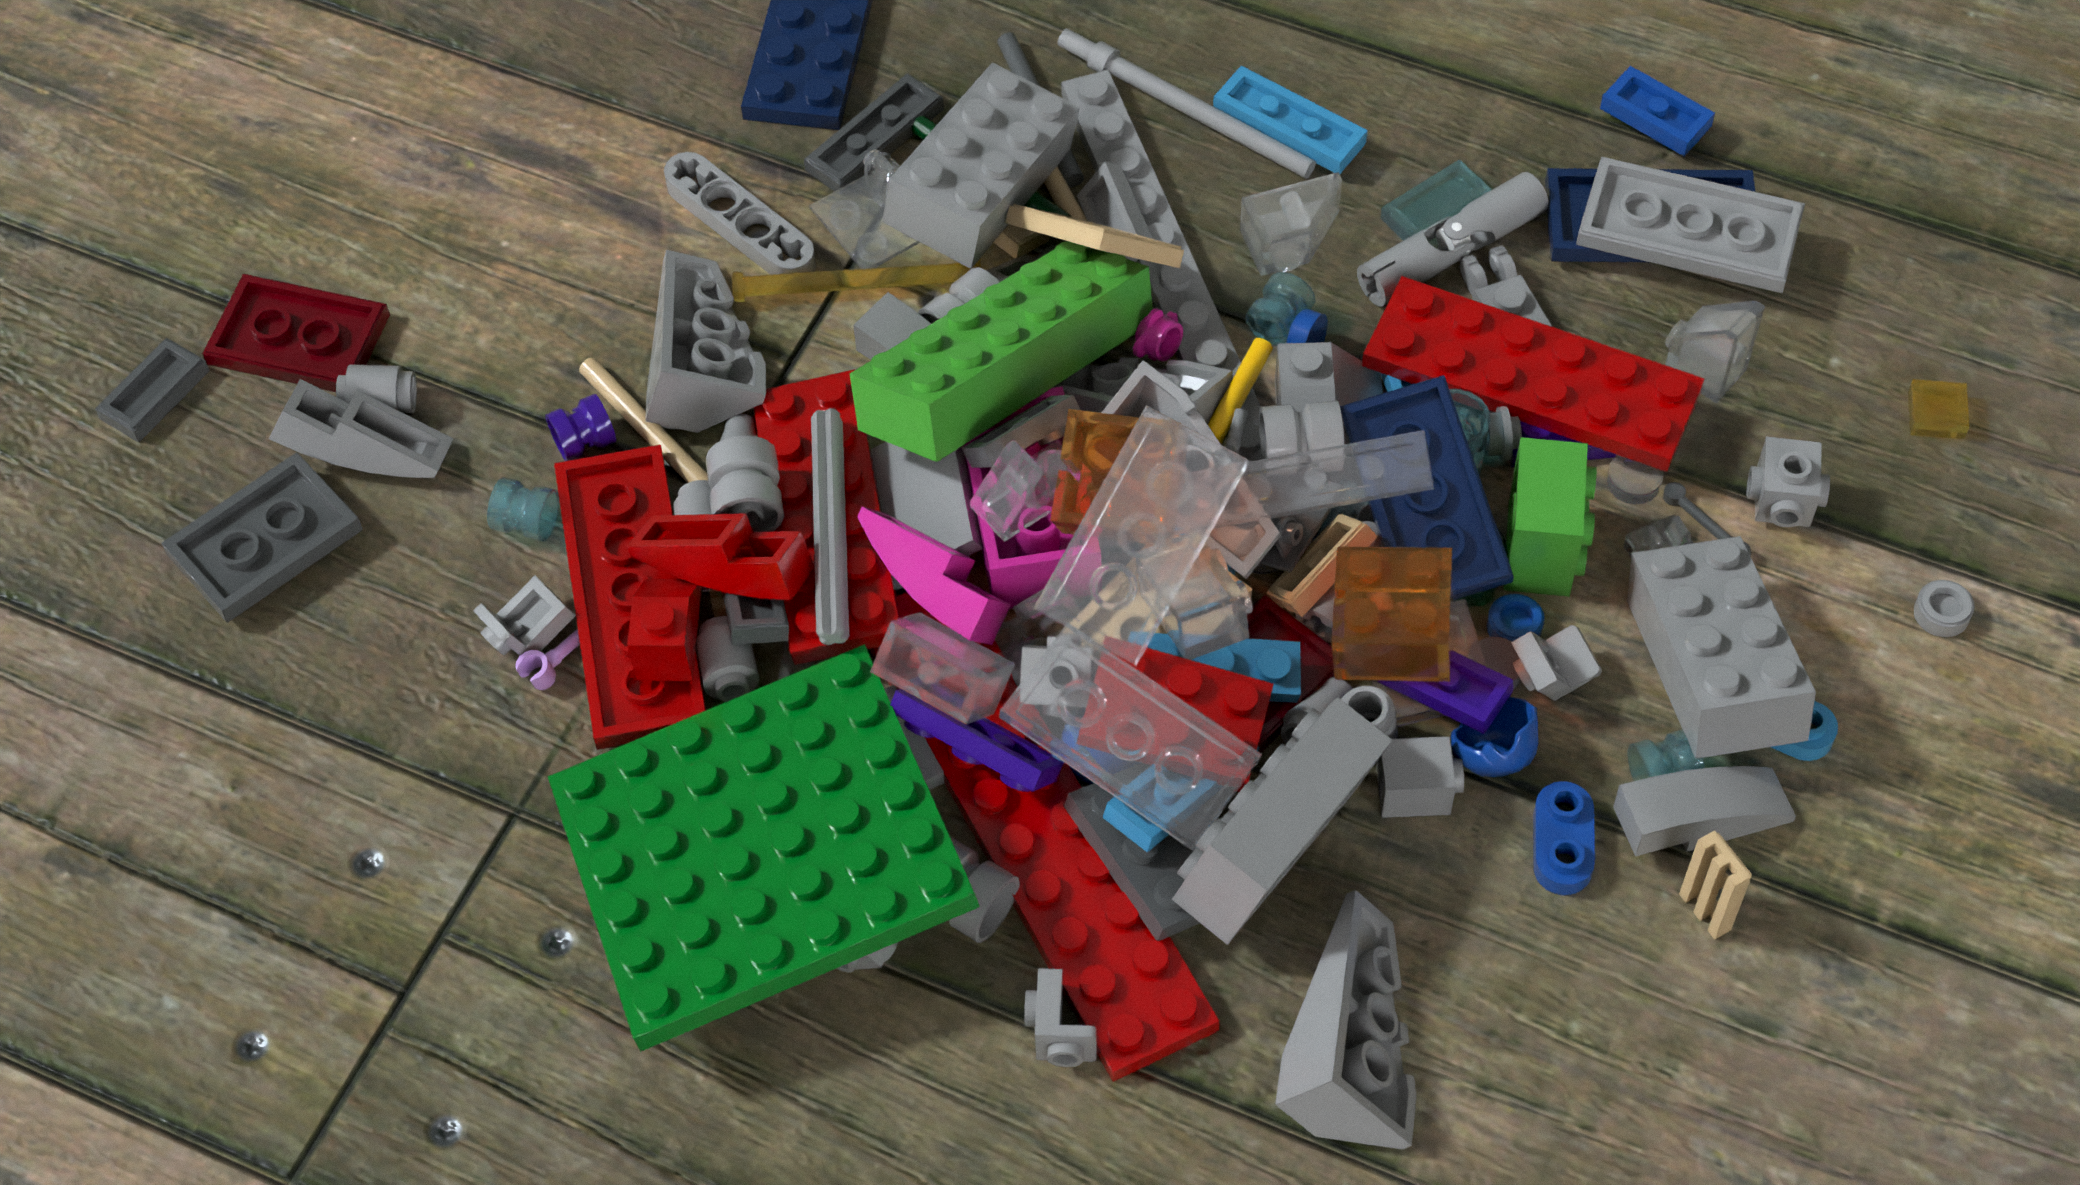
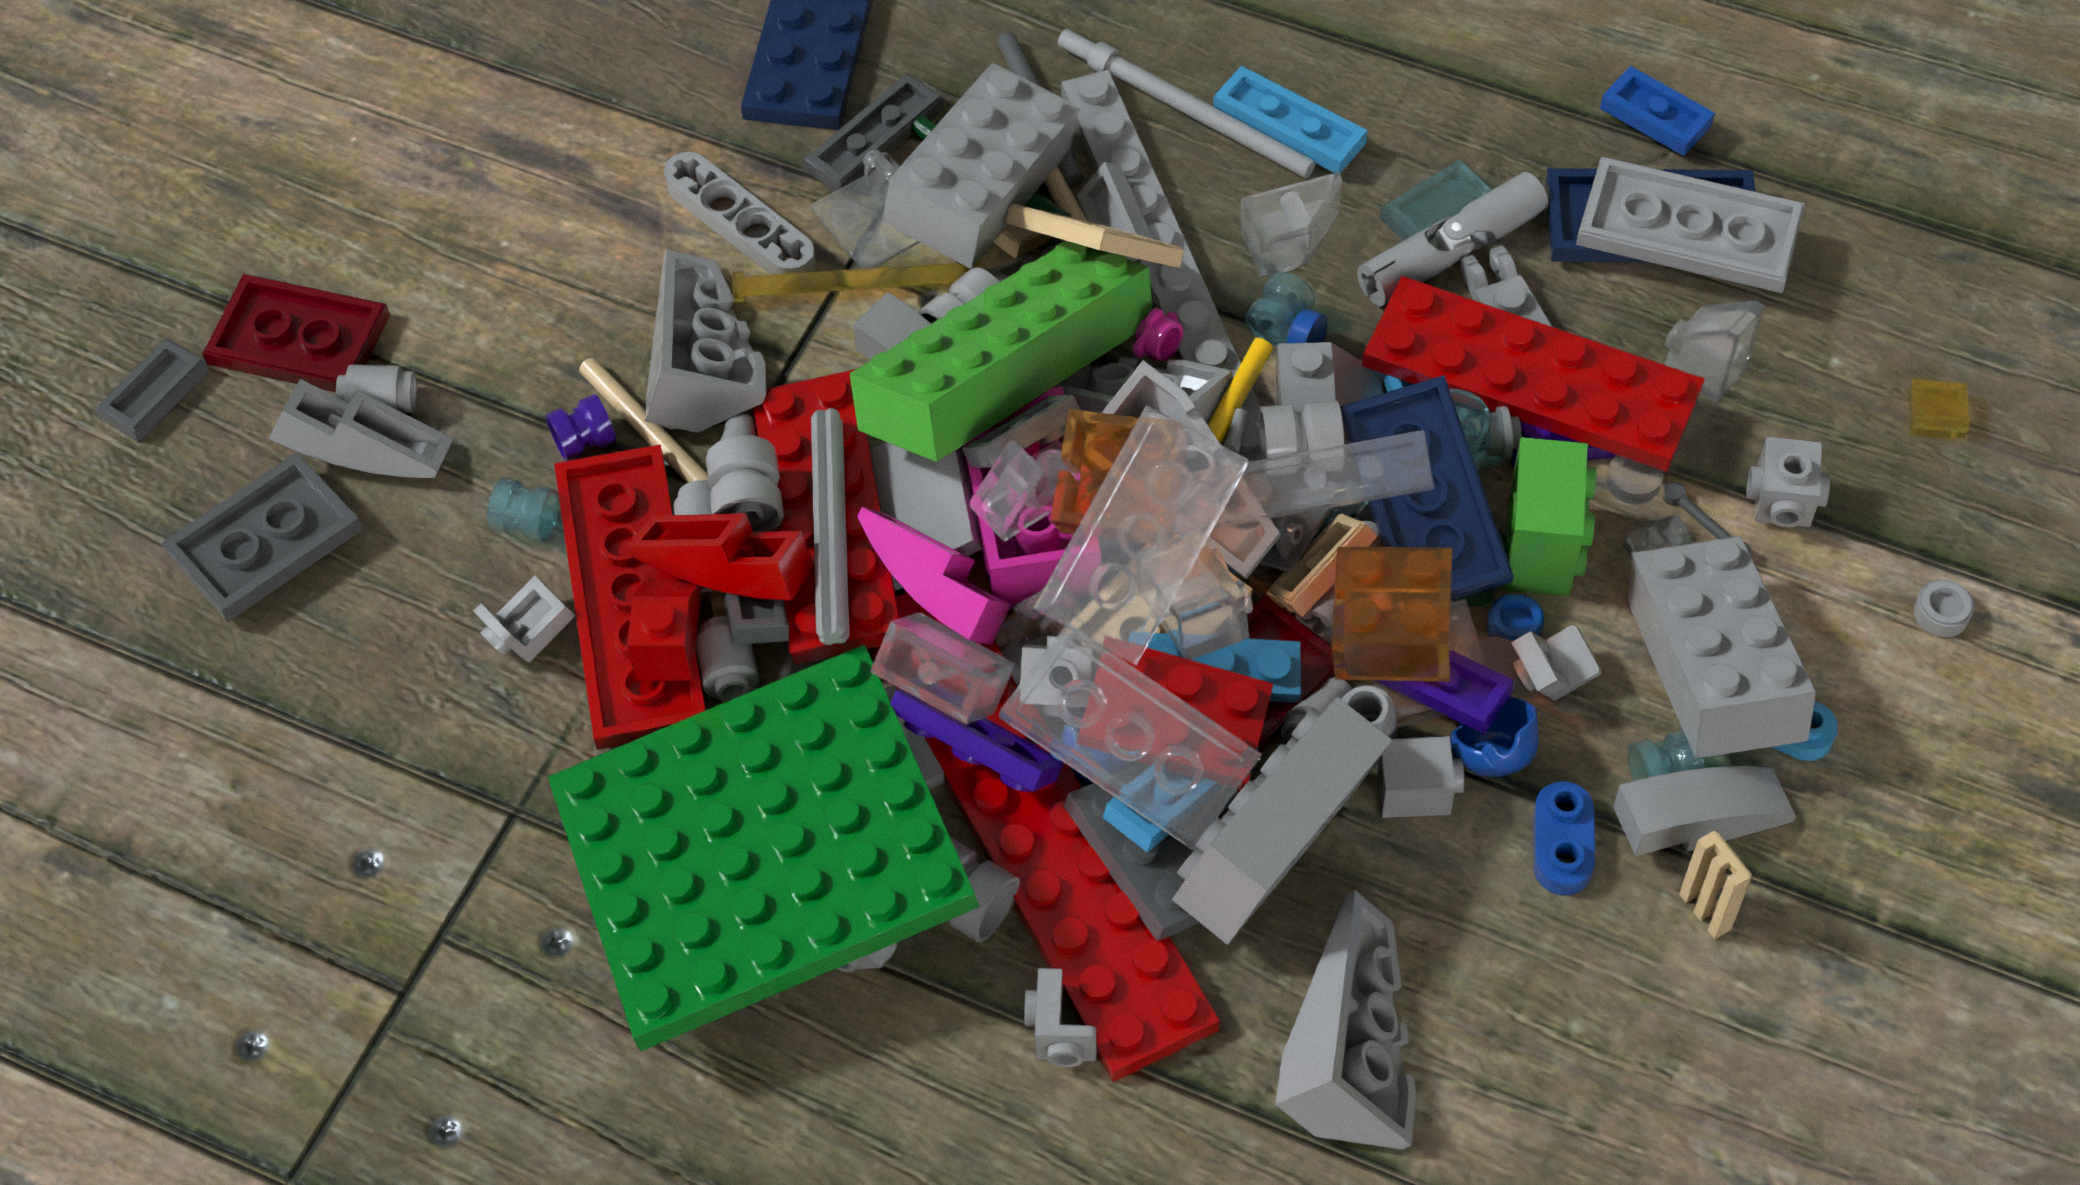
(534, 659): lavender hand -> none

